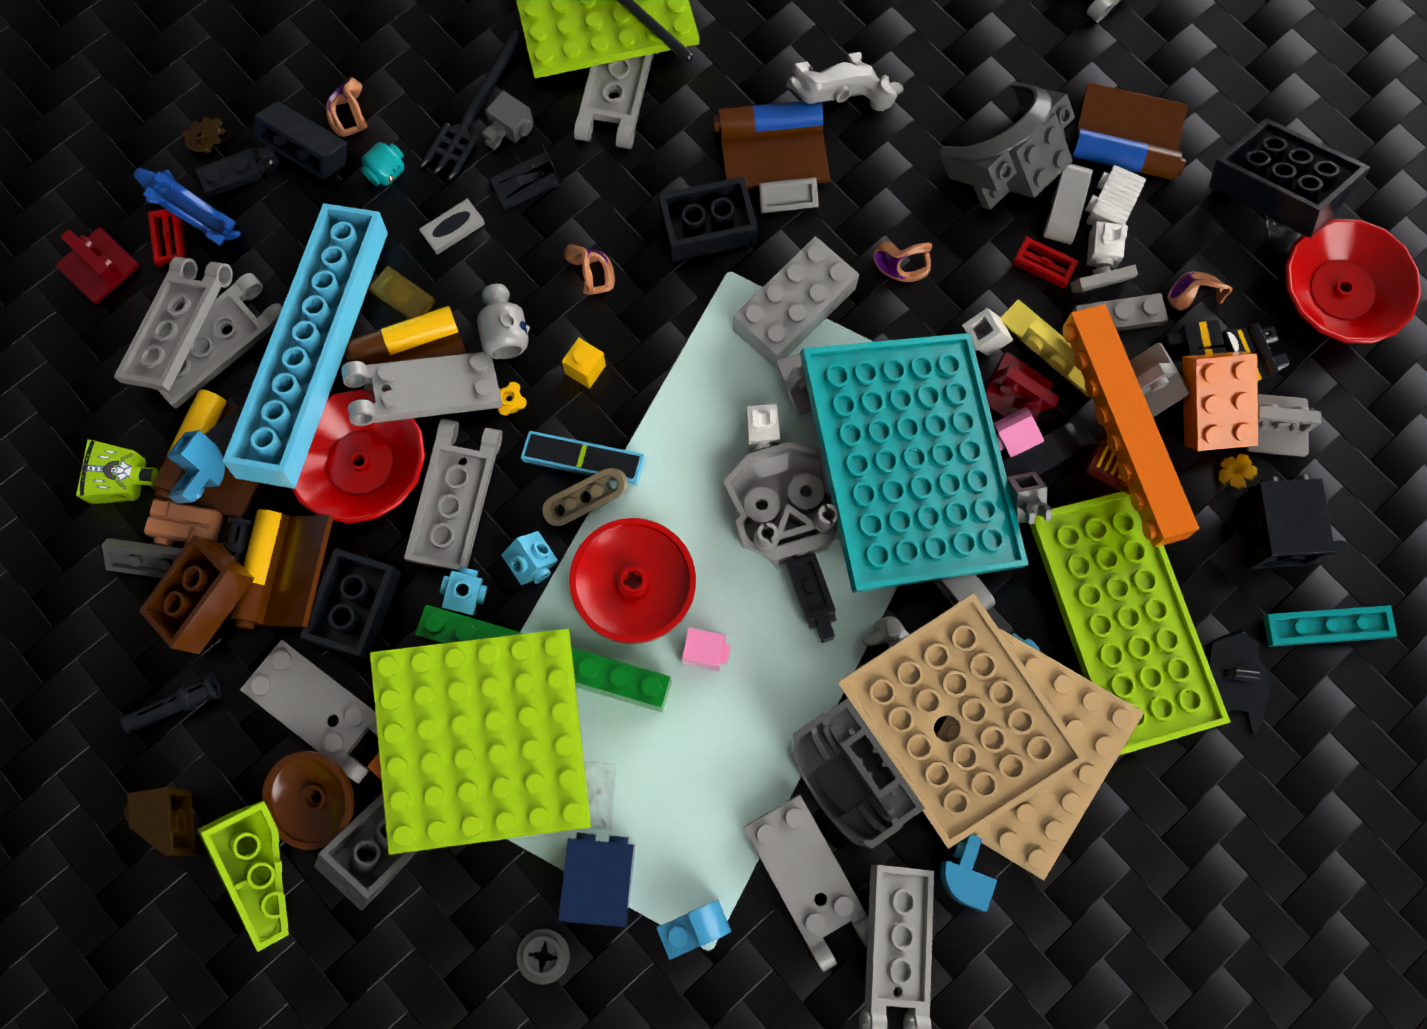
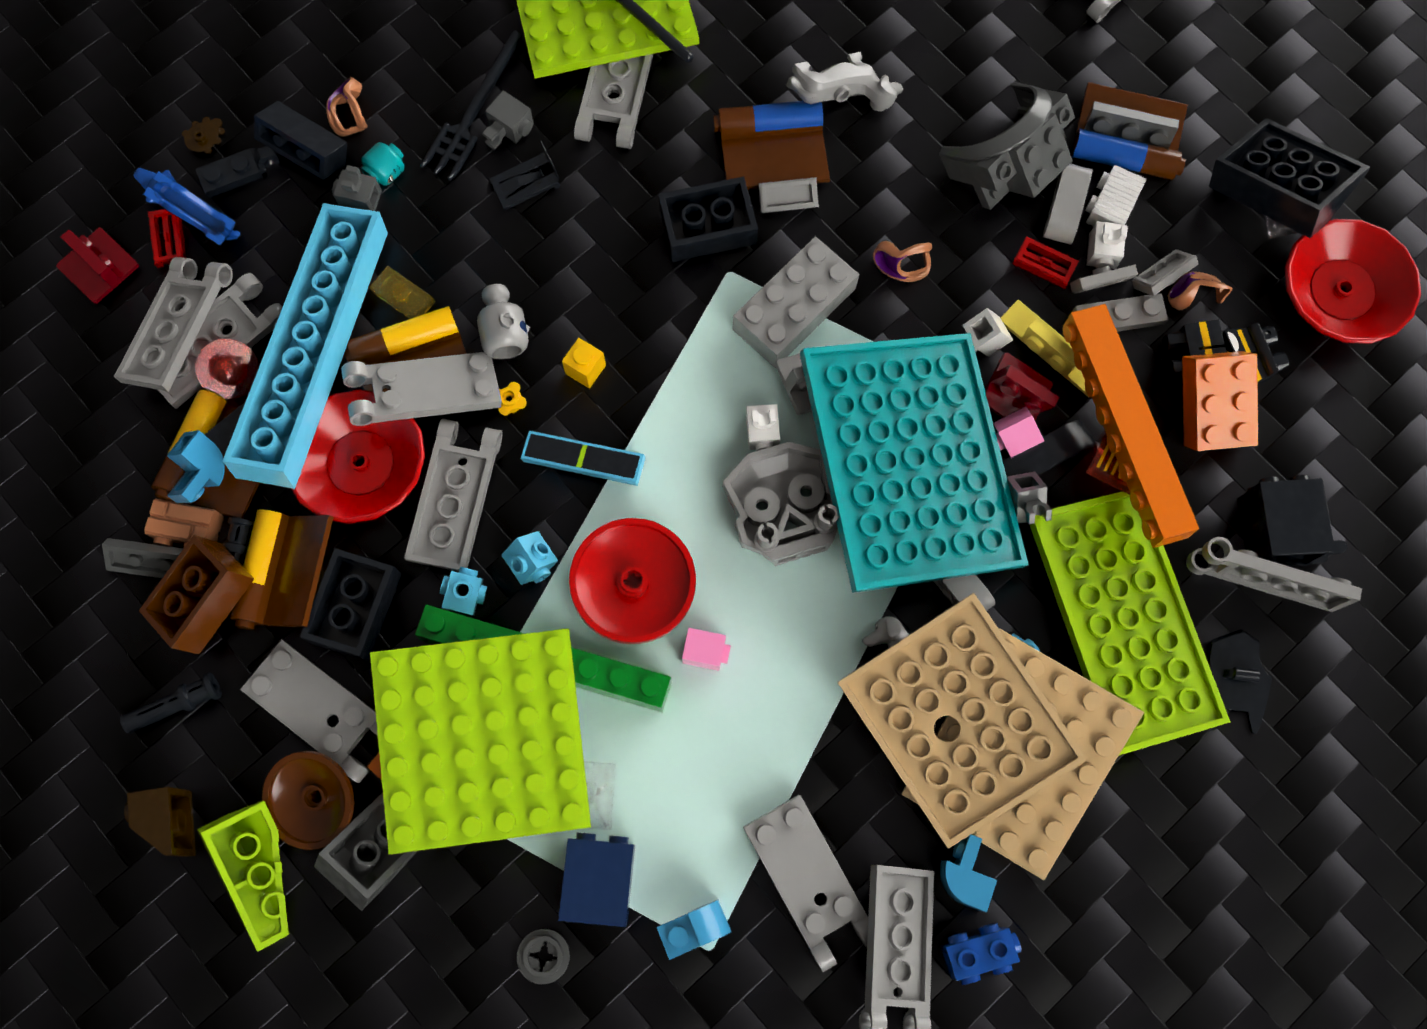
(112, 474): lime torso -> none
(226, 368): none -> clear red plate
(356, 189): none -> dark grey brick
(452, 226): light grey tile -> none
(573, 499): dark tan plate -> none
(582, 256): nougat piece -> none
(812, 595): black hinge -> none
(853, 776): dark grey piece -> none
(988, 951): none -> blue brick
(1131, 124): none -> dark grey plate
(1159, 379): light grey bracket -> none
(1165, 272): none -> light grey plate
(1236, 470): yellow plant -> none
(1274, 578): none -> light grey hinge
(1284, 425): light grey bracket -> none
(1329, 626): teal plate -> none

